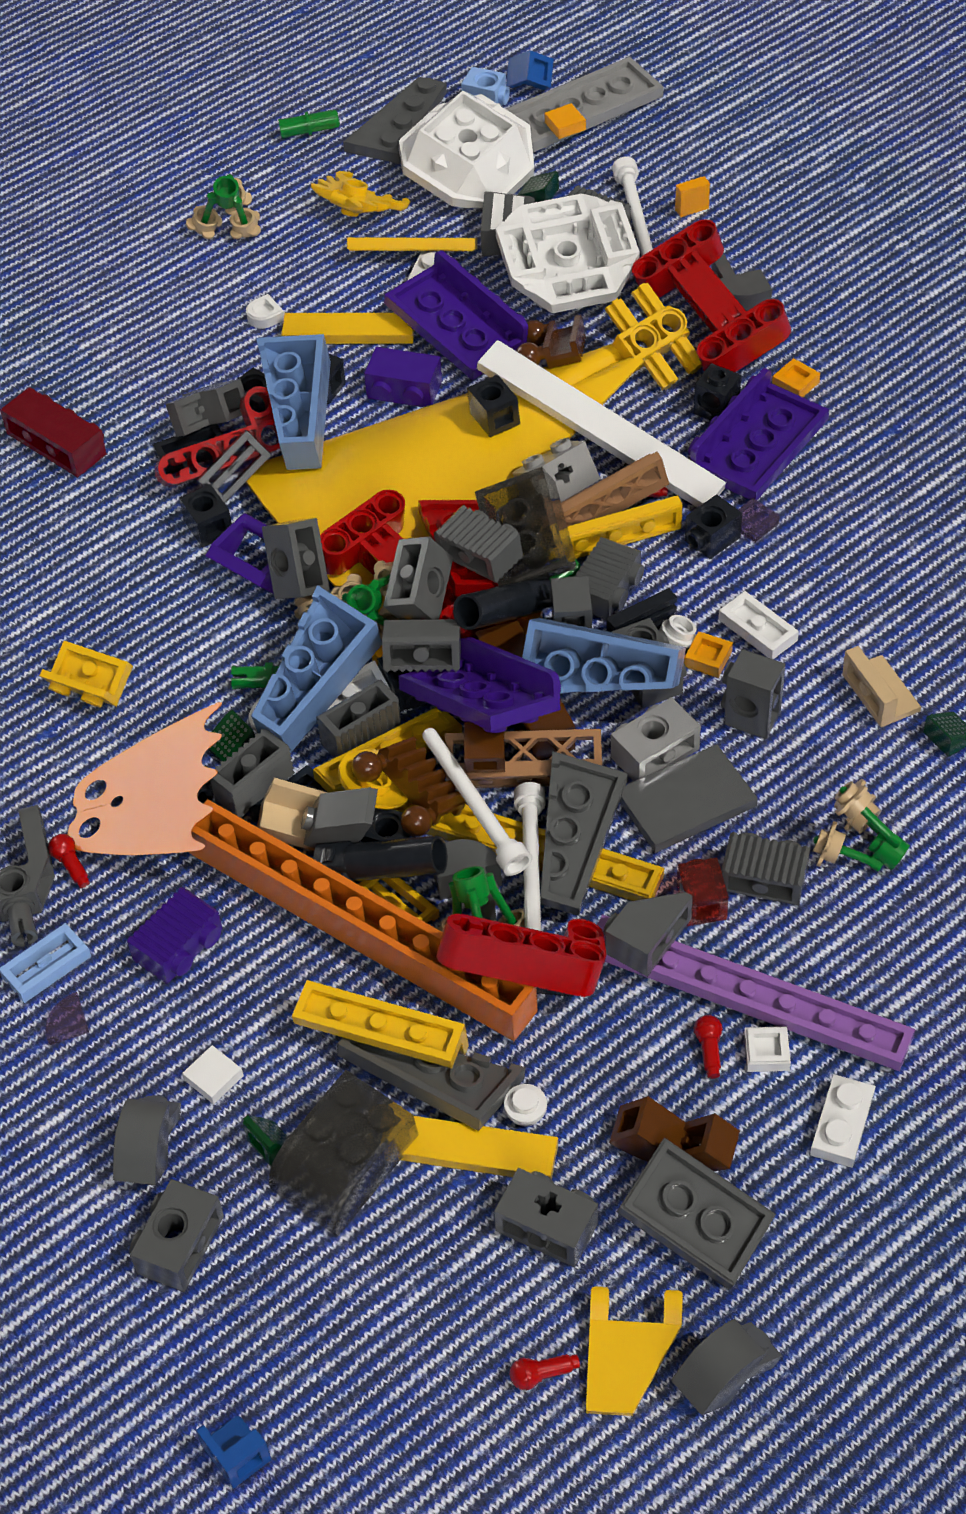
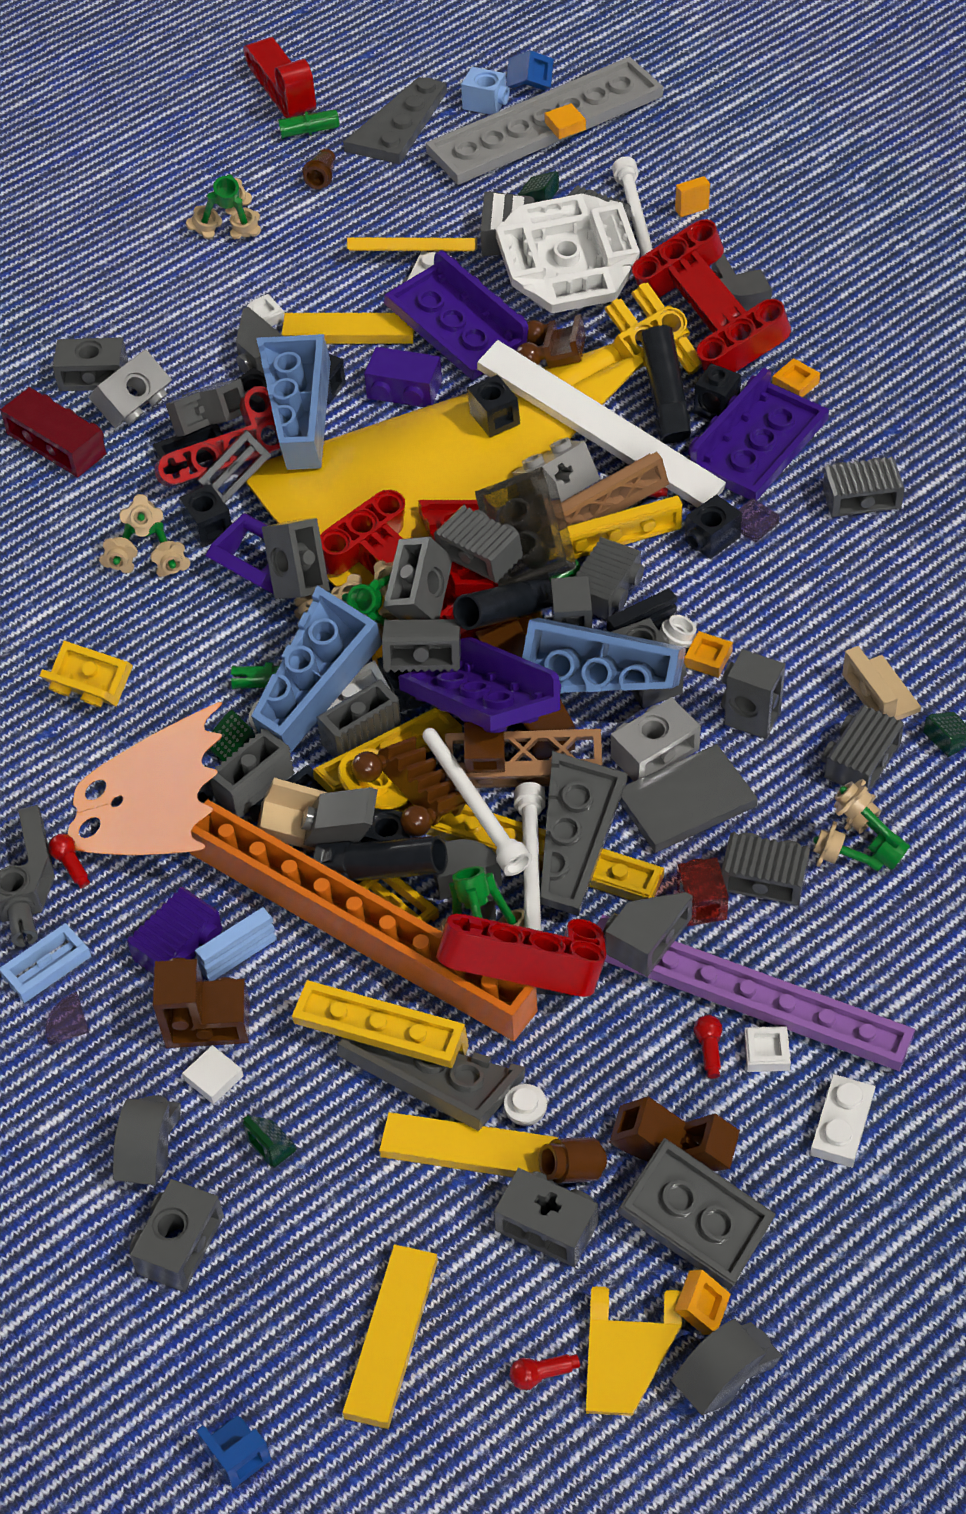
(87, 362): none -> dark grey brick
(140, 373): none -> light grey brick
(143, 520): none -> tan plant
(198, 1010): none -> reddish brown brick
(236, 944): none -> light blue tile
(250, 328): none -> dark grey slope
(285, 81): none -> red beam
(319, 169): none -> reddish brown cone
(342, 1152): clear smoke brick -> none
(353, 195): yellow animal -> none
(390, 1337): none -> yellow tile
(468, 151): white piece -> none
(572, 1160): none -> reddish brown brick
(666, 384): none -> black piece
(702, 1302): none -> light orange tile
(758, 625): white plate -> none
(862, 486): none -> dark grey brick
(863, 748): none -> dark grey brick

